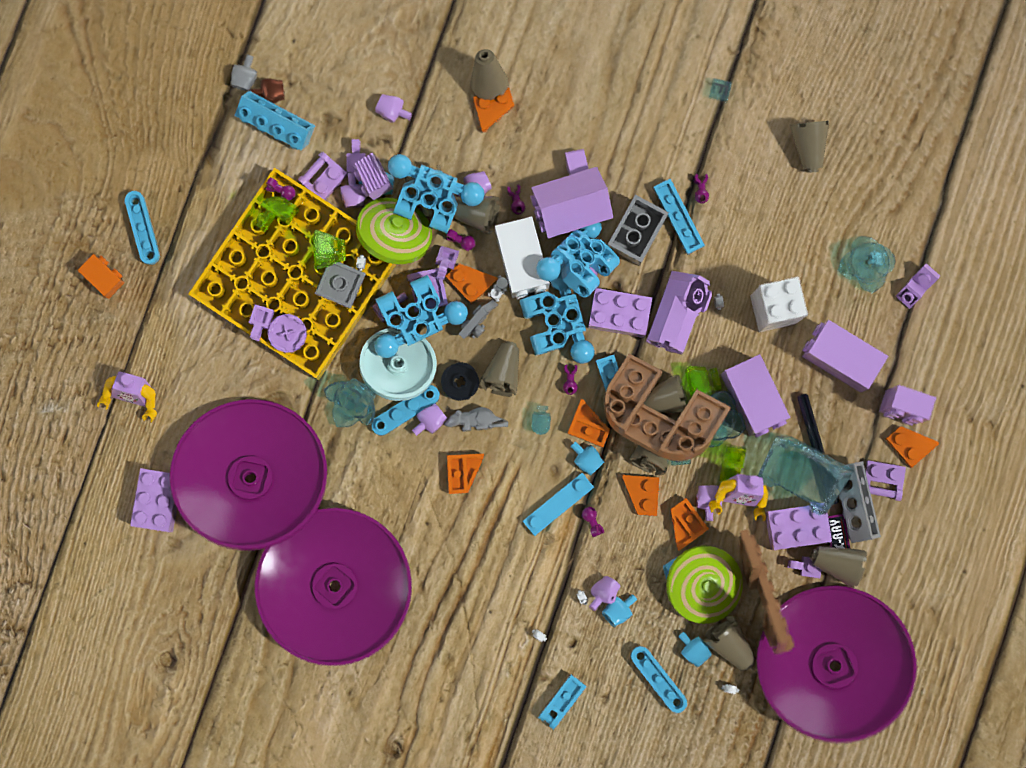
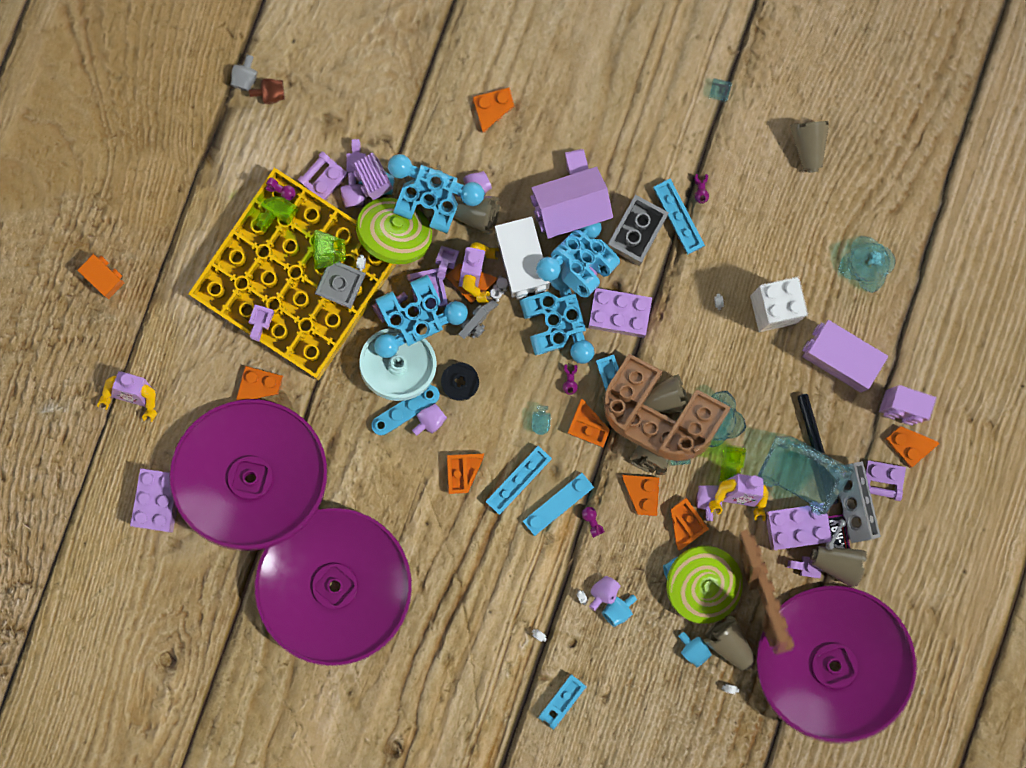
(142, 228): medium azure plate -> none
(258, 384): none -> orange wing
(274, 120): medium azure brick -> none
(287, 333): lavender tile -> none
(352, 402): clear light blue brick -> none
(391, 107): lavender piece -> none
(467, 242): magenta arm -> none
(472, 269): none -> torso
(480, 417): light grey animal -> none
(488, 76): dark tan cone -> none
(502, 371): dark tan cone -> none
(517, 203): magenta arm -> none
(518, 480): none -> medium azure plate
(587, 459): medium azure piece -> none
(659, 679): medium azure plate -> none
(677, 311): lavender brick -> none
(698, 379): clear neon green piece -> none
(755, 396): lavender brick -> none
(830, 545): none -> light grey hinge
(917, 286): lavender slope -> none

